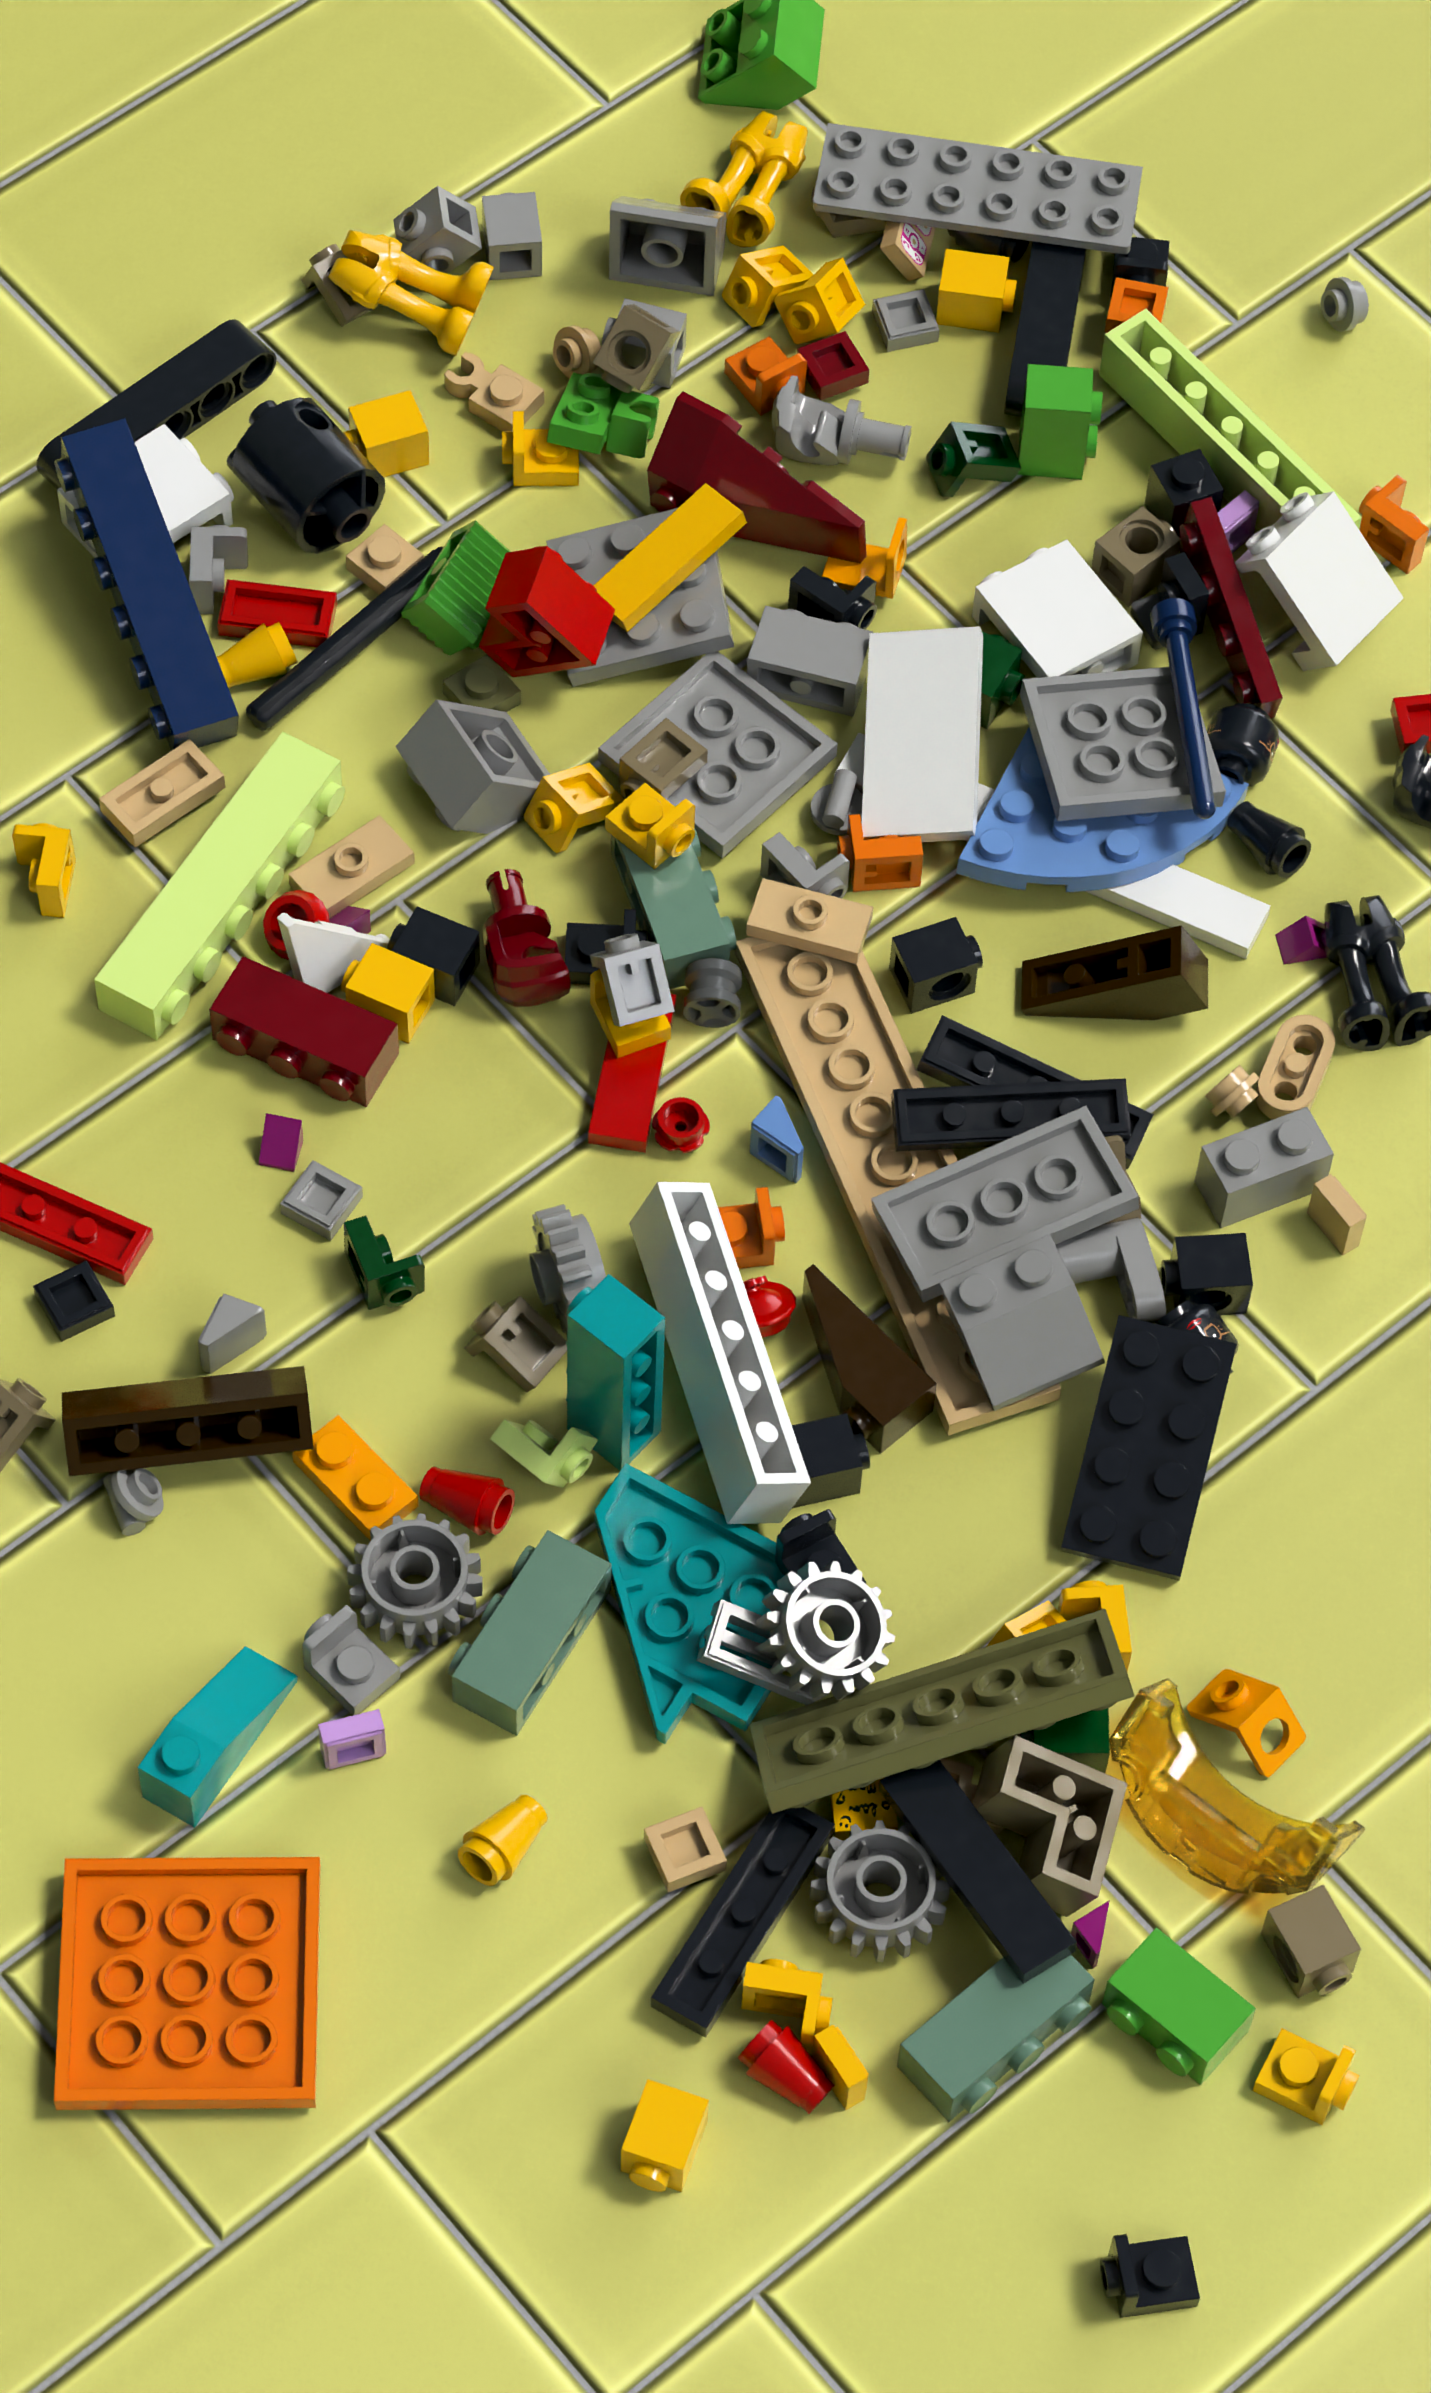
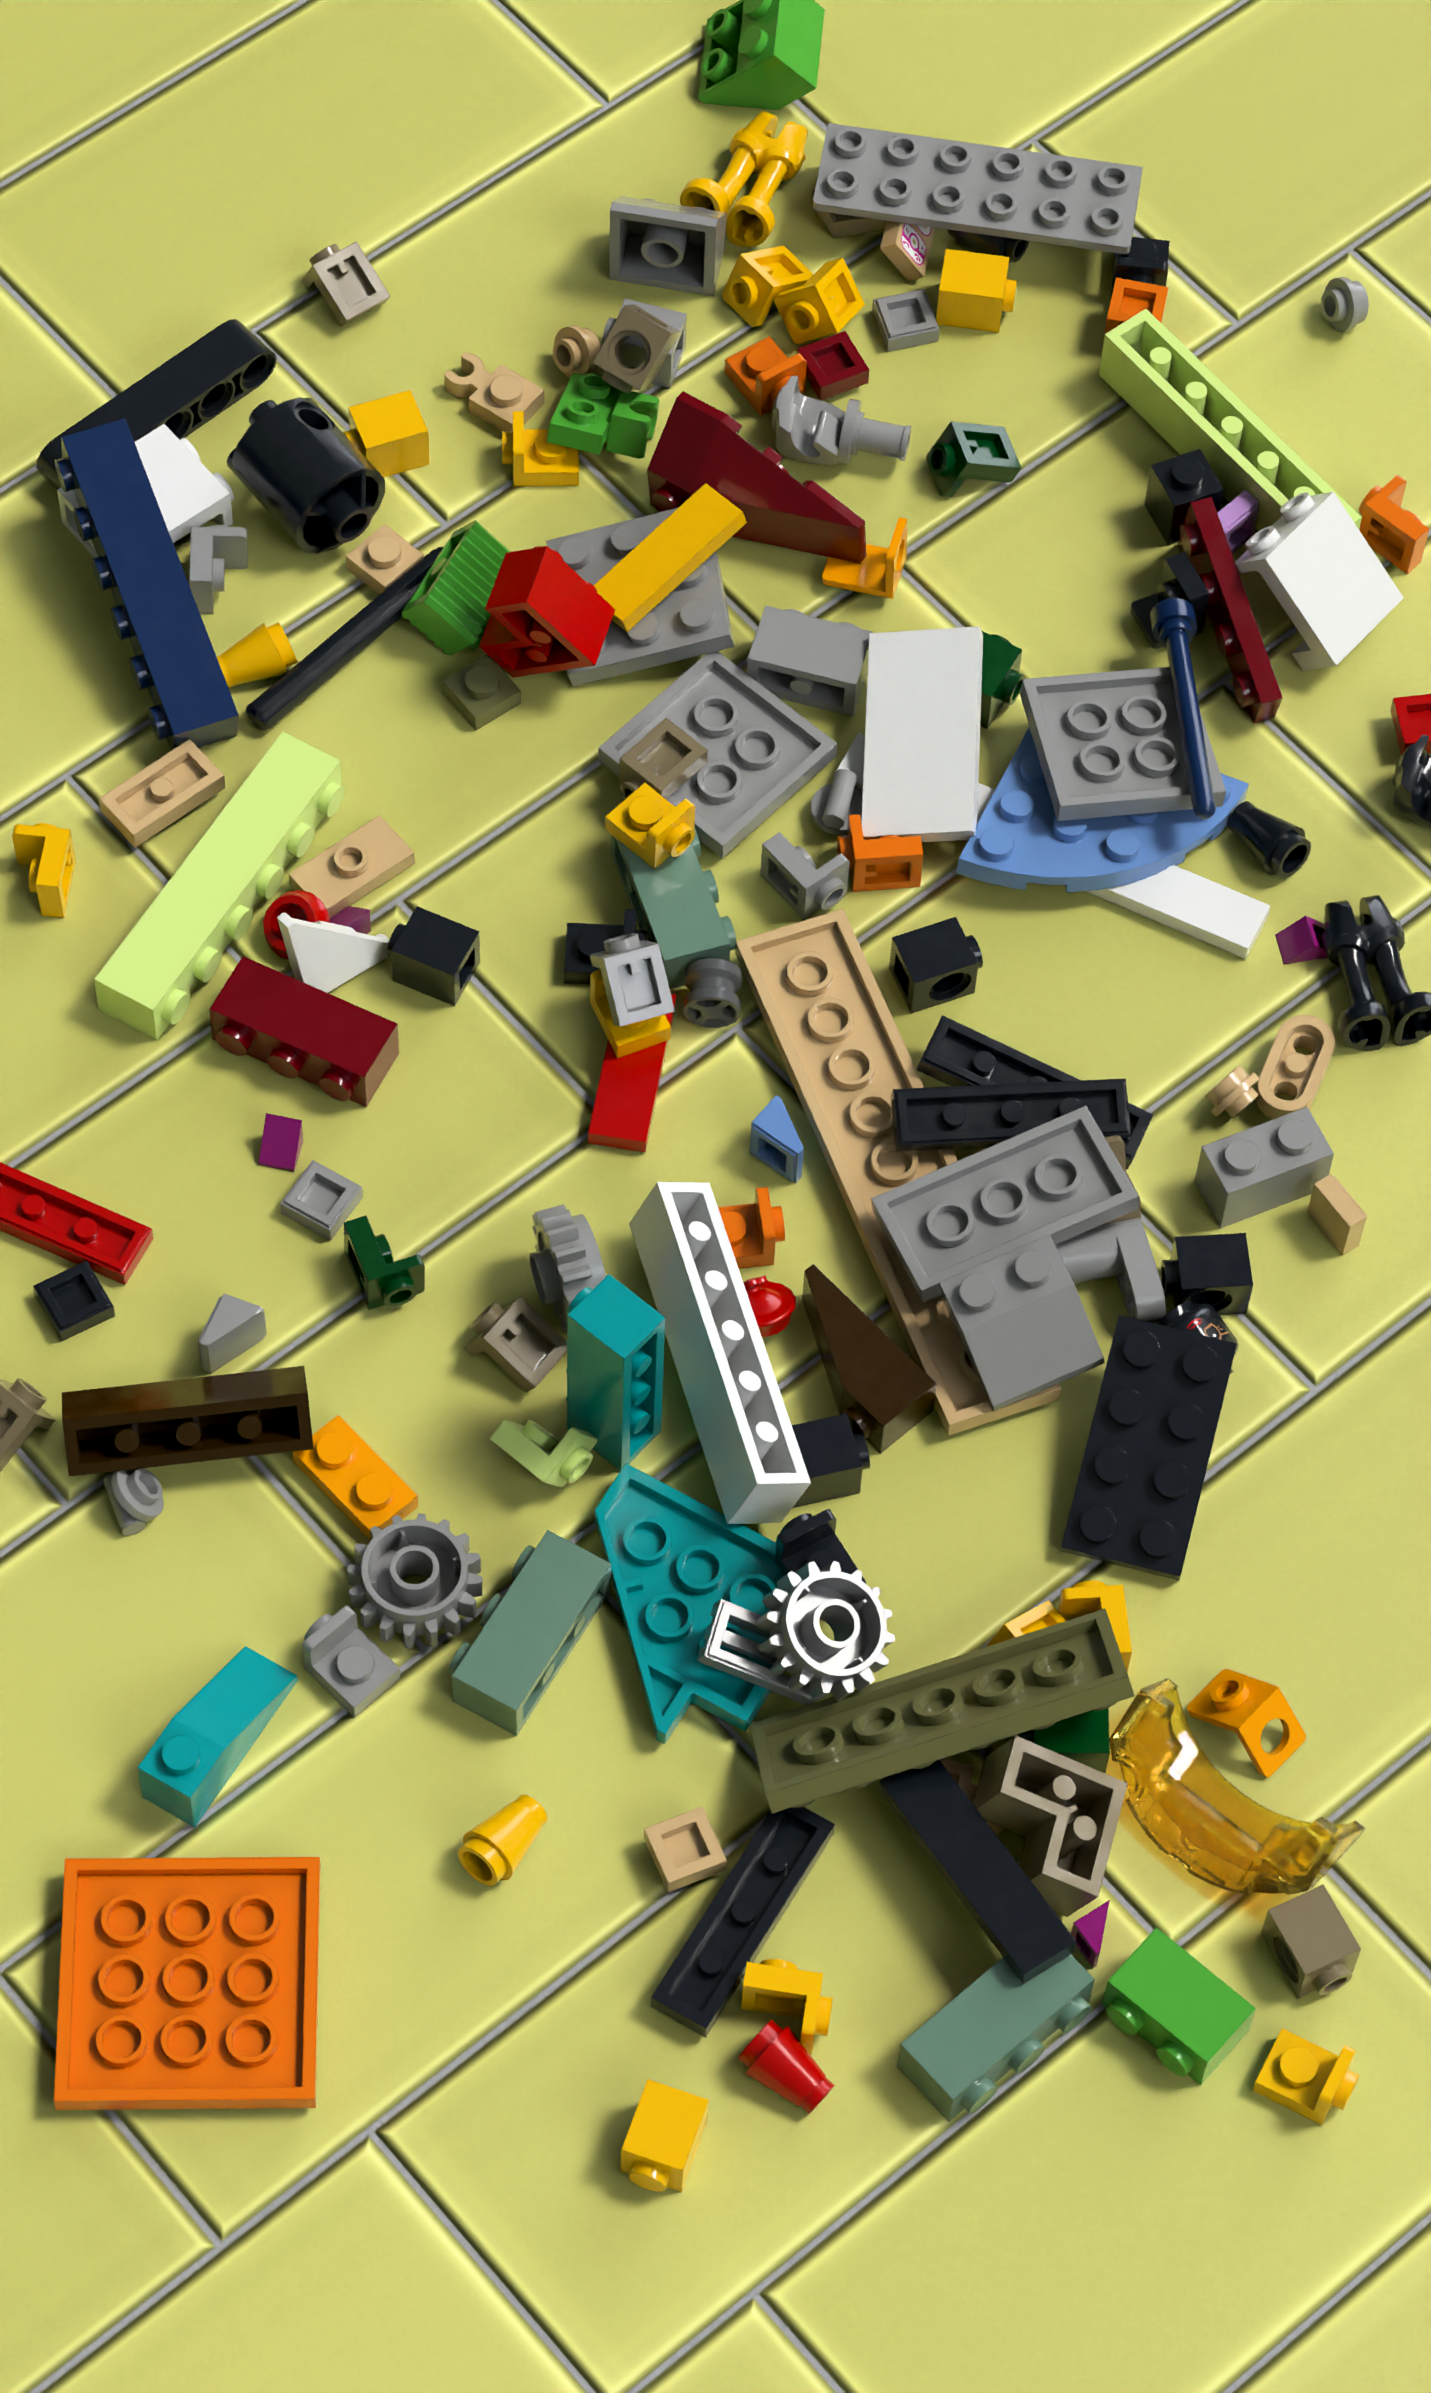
(303, 613): red tile -> none
(352, 1739): lavender tile -> none
(377, 264): yellow piece -> none
(391, 988): yellow brick -> none
(439, 230): light grey brick -> none
(469, 1498): red cone -> none
(472, 765): light grey slope -> none
(512, 235): light grey brick -> none
(517, 947): dark red piece -> none
(568, 803): yellow bracket -> none
(680, 1112): red plate -> none
(809, 920): tan plate -> none
(825, 599): black bracket -> none
(841, 2066): yellow tile -> none
(862, 1808): yellow tile -> none
(872, 1920): light grey gear -> none
(1045, 315): black beam -> none
(1057, 421): bright green brick -> none
(1059, 615): white panel -> none
(1119, 979): dark brown slope -> none
(1133, 555): dark tan brick -> none
(1149, 2275): black bracket -> none
(1243, 742): black head -> none

